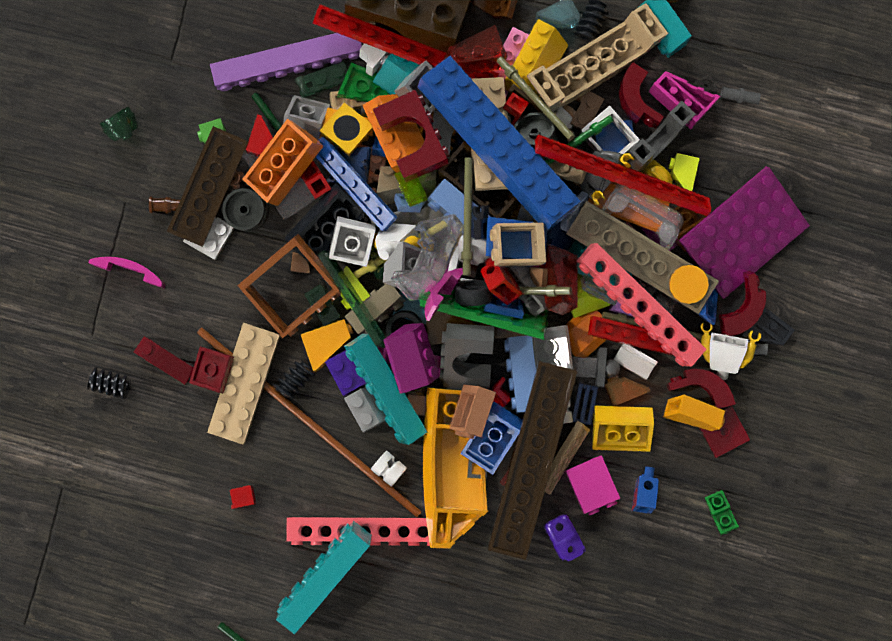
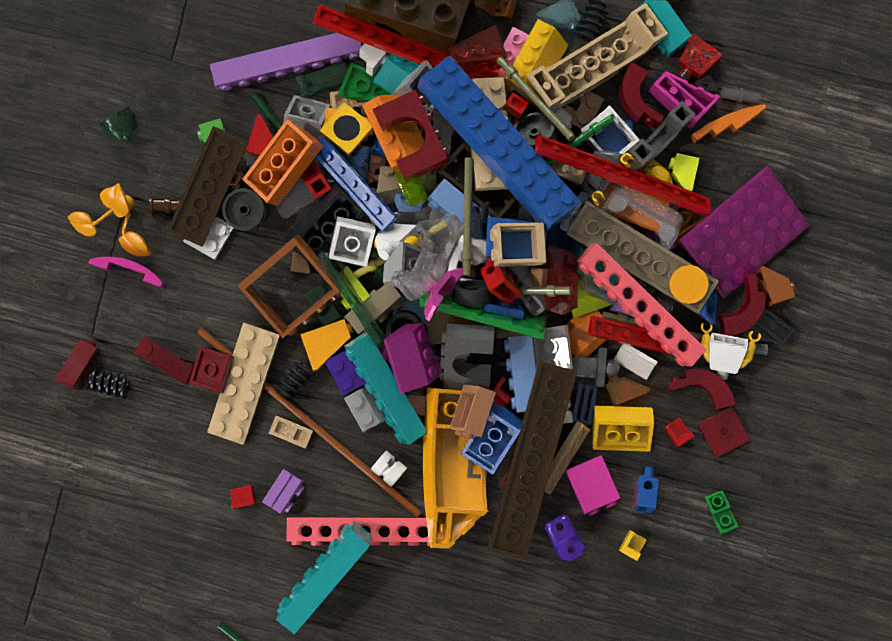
(78, 364): none -> dark red slope
(121, 205): none -> light orange plant
(283, 492): none -> medium lavender brick
(290, 431): none -> tan slope
(632, 545): none -> yellow panel
(678, 432): none -> red panel
(694, 413): light orange slope -> none
(697, 58): none -> red torso
(733, 121): none -> orange slope
(777, 286): none -> dark orange slope

